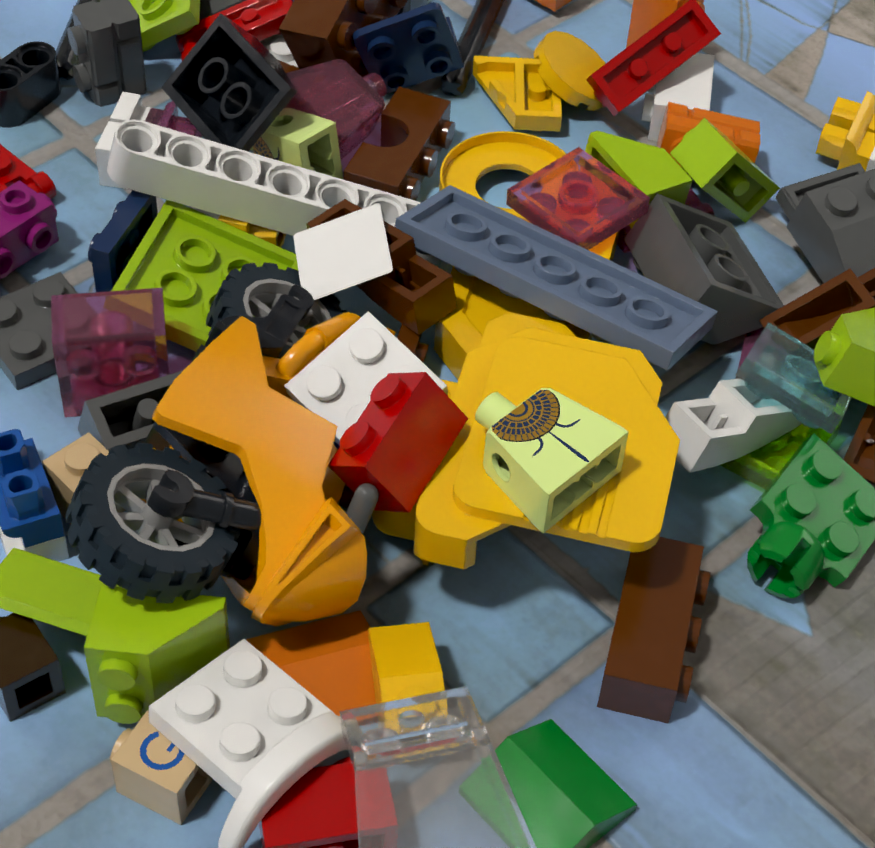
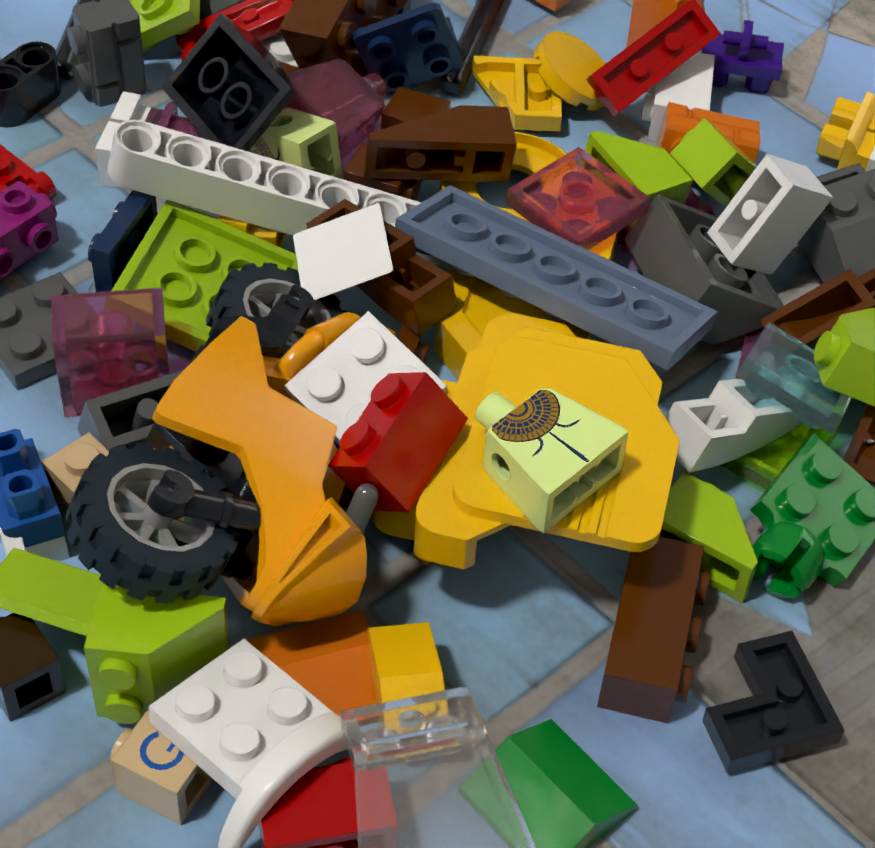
(446, 146): none -> reddish brown slope
(710, 518): none -> lime slope
(746, 56): none -> dark purple hips
(769, 214): none -> white brick
(782, 716): none -> black plate

